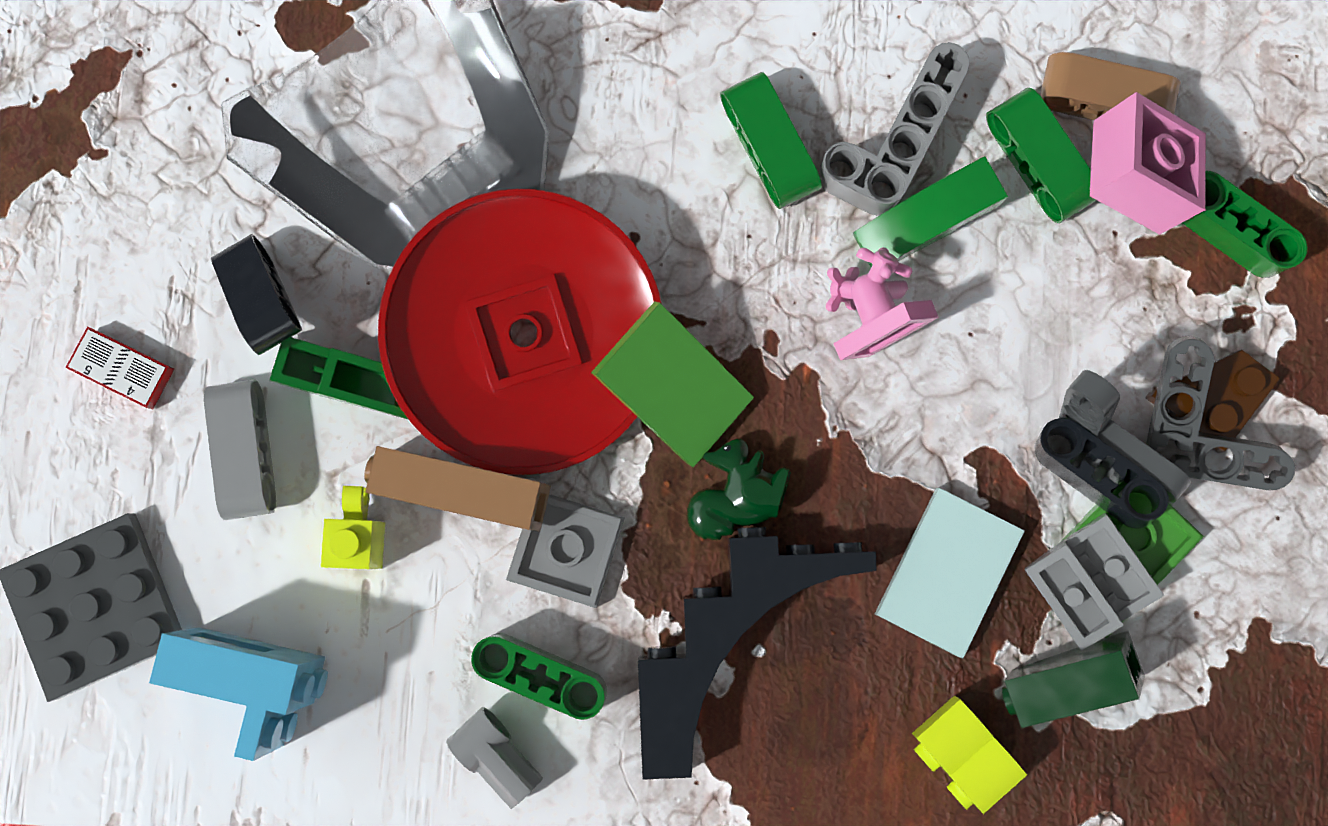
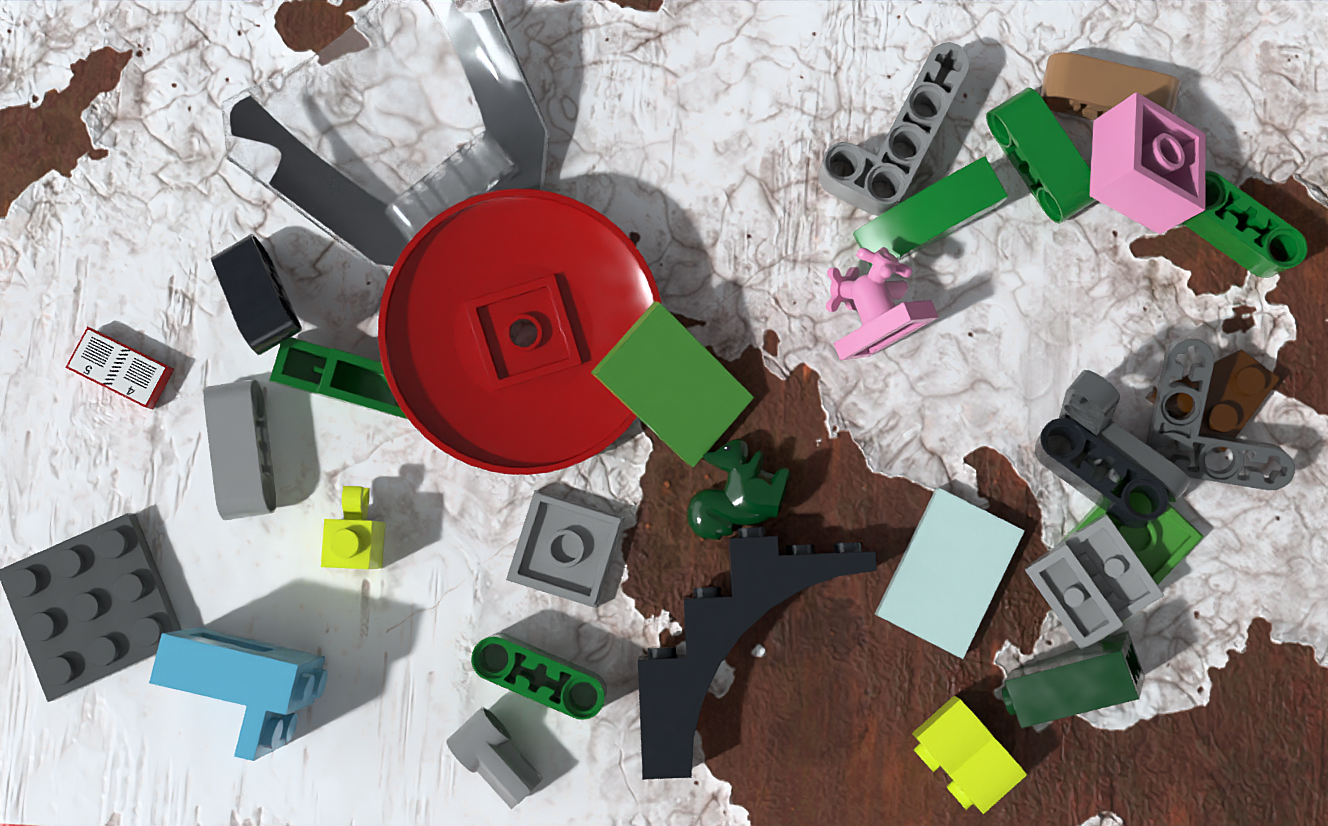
(457, 488): medium nougat brick -> none
(770, 140): green beam -> none

